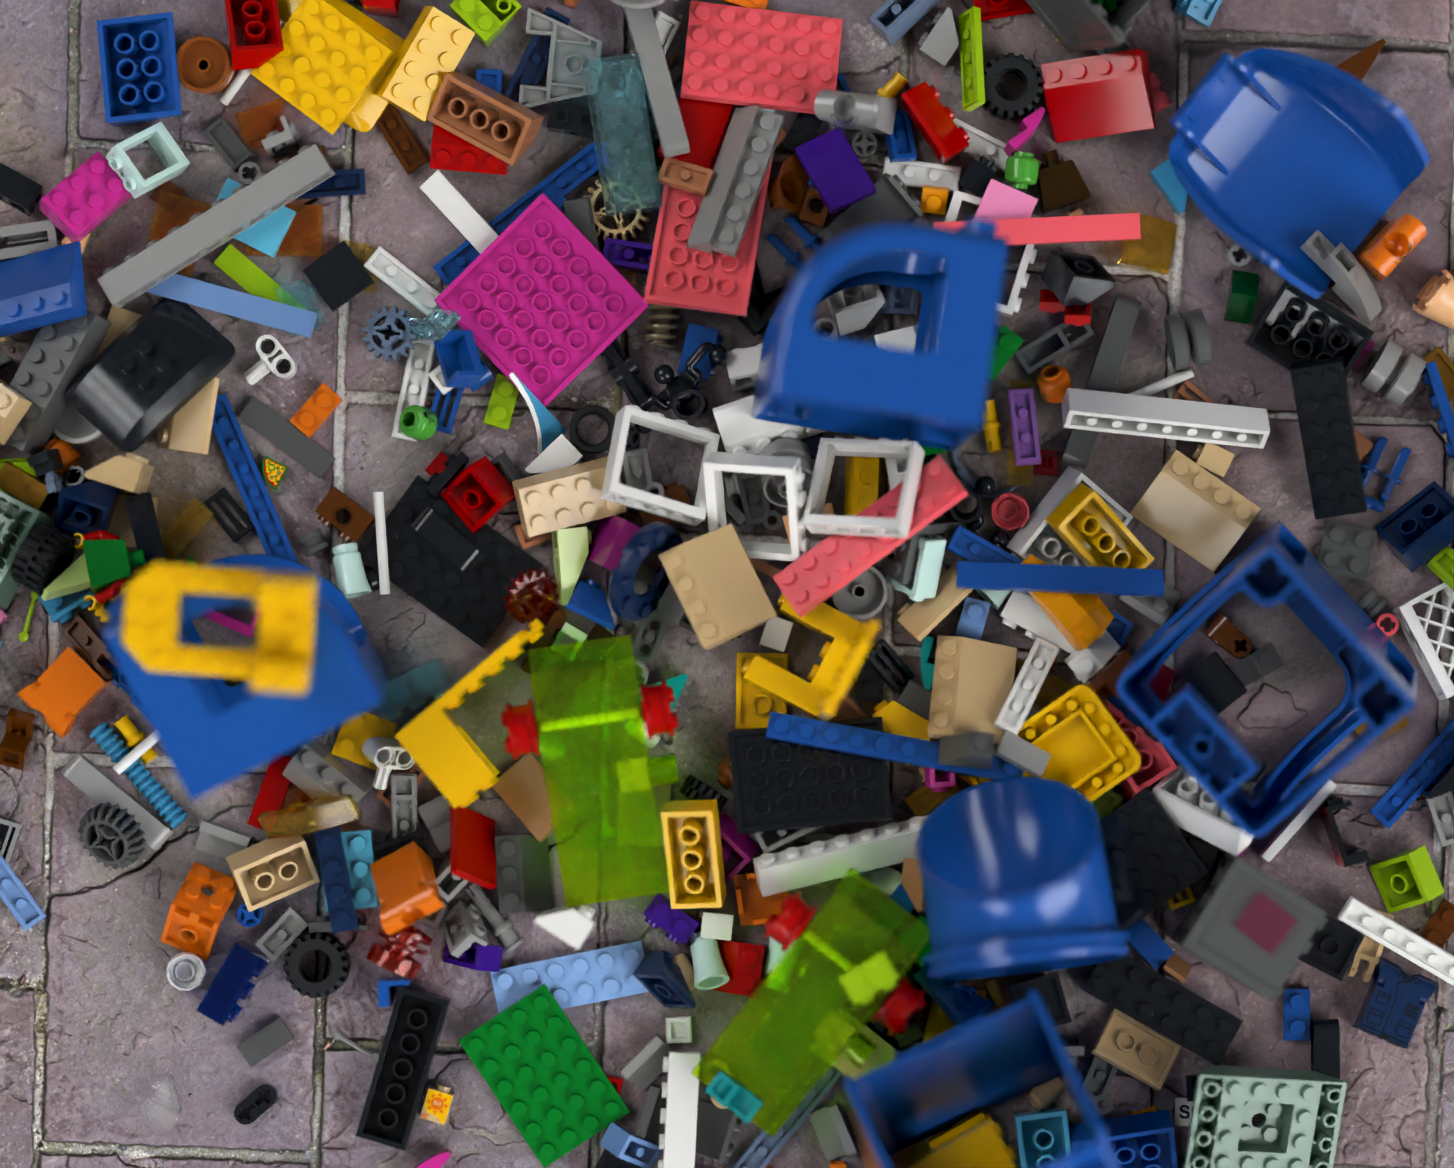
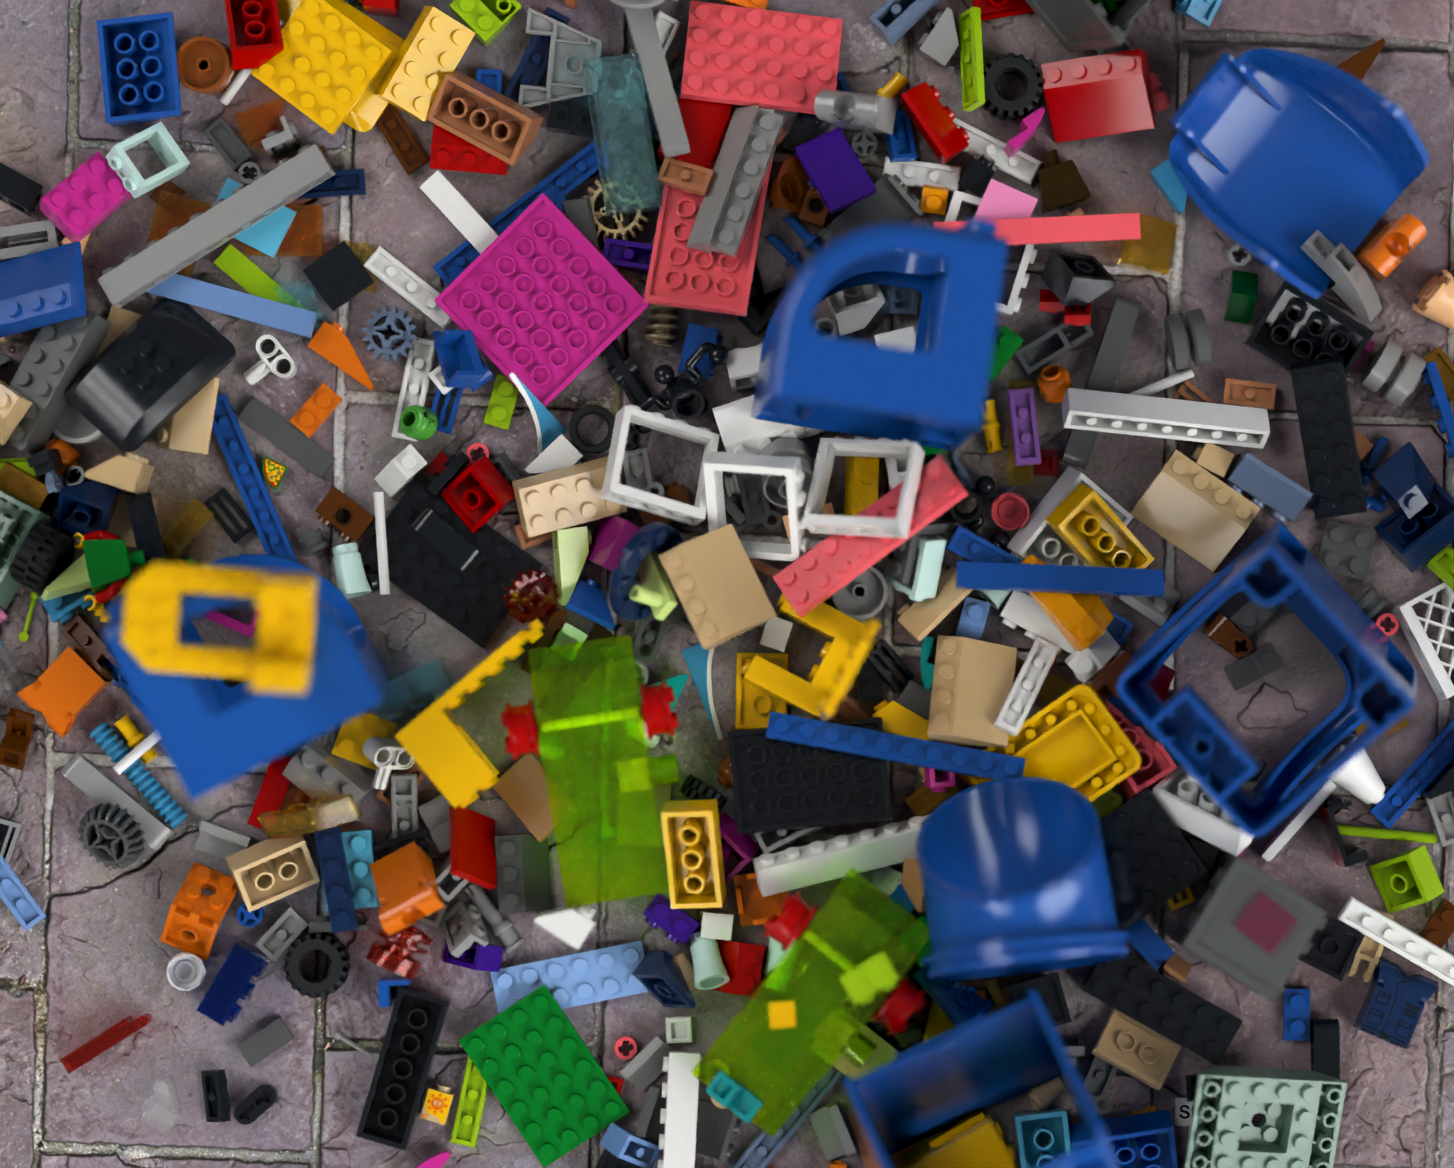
(104, 1041): none -> clear red hinge
(216, 1095): none -> black plate
(338, 350): none -> orange slope
(401, 470): none -> white slope
(435, 325): clear light blue bracket -> none
(469, 1107): none -> lime tile
(476, 446): none -> coral bush
(632, 1052): none -> coral bush
(656, 587): none -> yellowish green piece
(699, 665): none -> dark azure sticker
(782, 1014): none -> yellow tile
(967, 750): dark grey slope -> none
(1021, 170): bright green head -> none
(1022, 754): light grey tile -> none
(1213, 682): black slope -> none
(1249, 394): none -> nougat plate
(1253, 615): none -> dark grey hinge
(1268, 488): none -> sand blue slope
(1358, 775): none -> white cone
(1387, 834): none -> lime bar
(1405, 481): none -> dark blue slope

